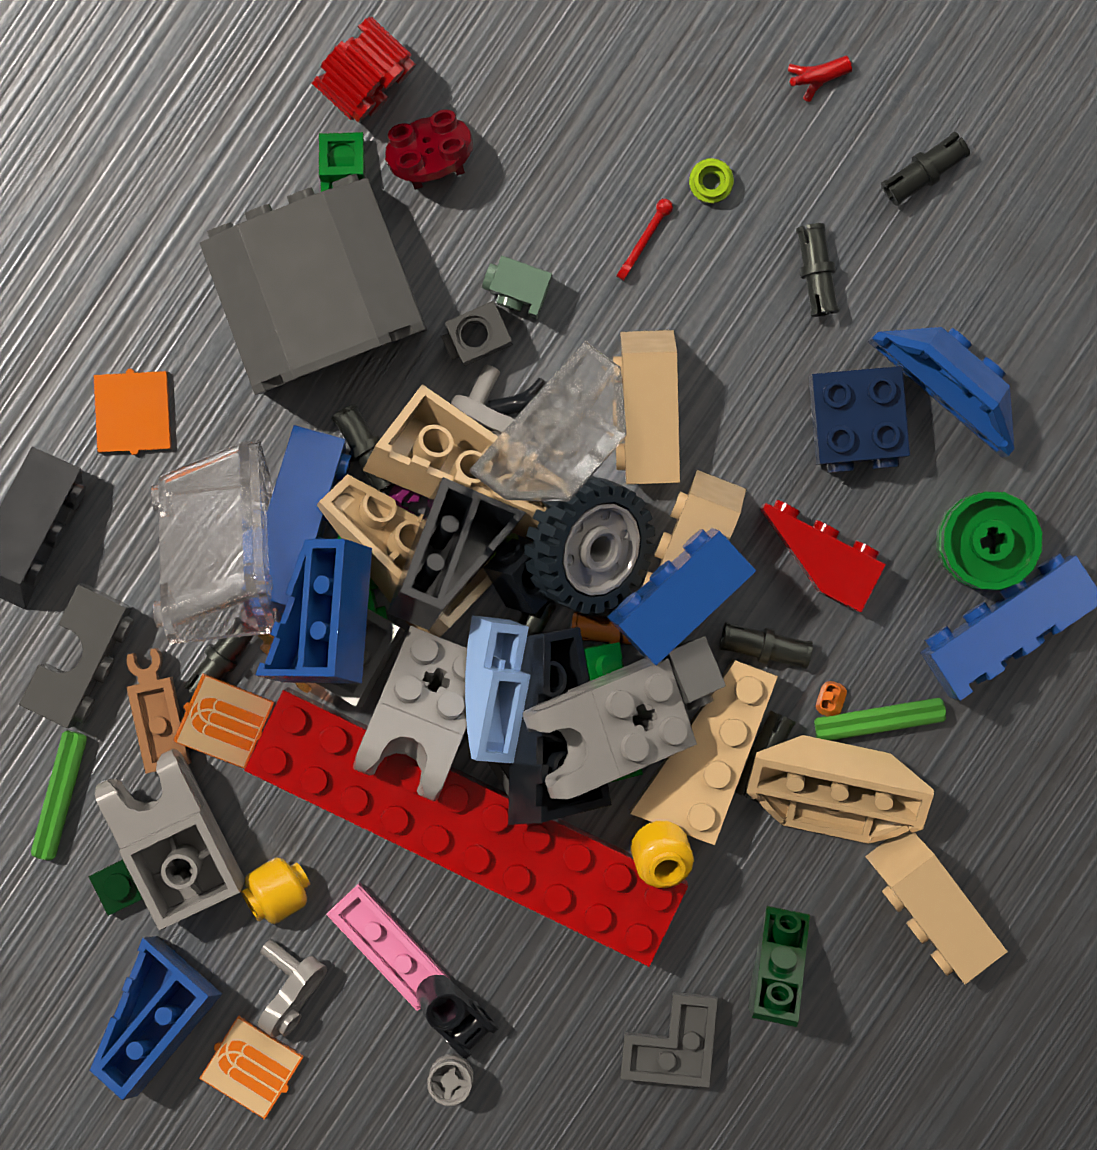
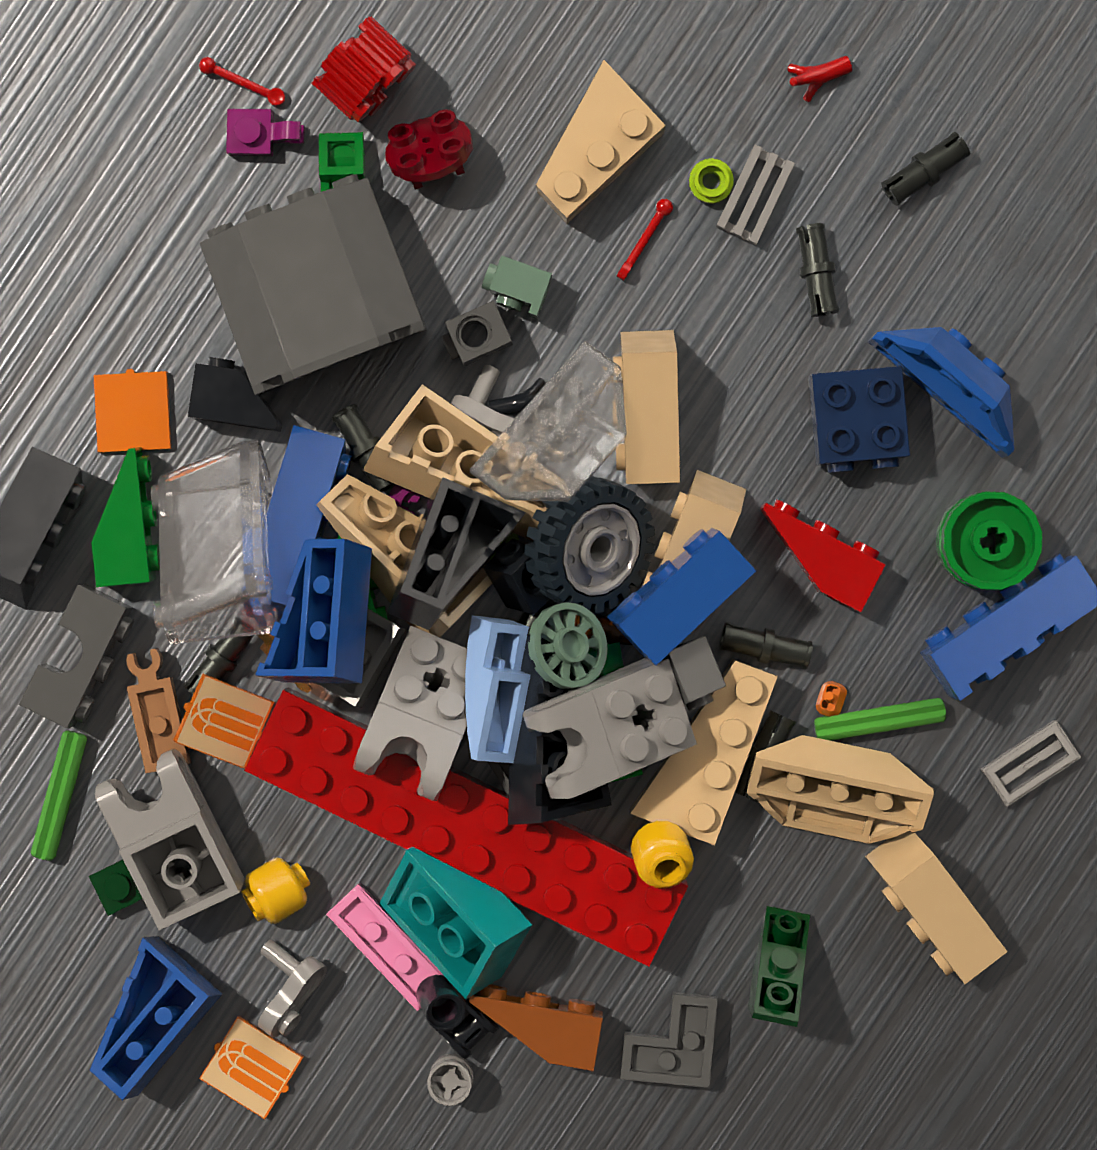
(123, 537): none -> green slope
(228, 398): none -> black slope
(254, 132): none -> magenta plate
(275, 96): none -> red hinge
(455, 920): none -> teal slope
(554, 1031): none -> dark orange slope
(568, 645): none -> sand green wheel
(598, 144): none -> tan wedge
(771, 160): none -> light grey tile
(1061, 742): none -> light grey tile

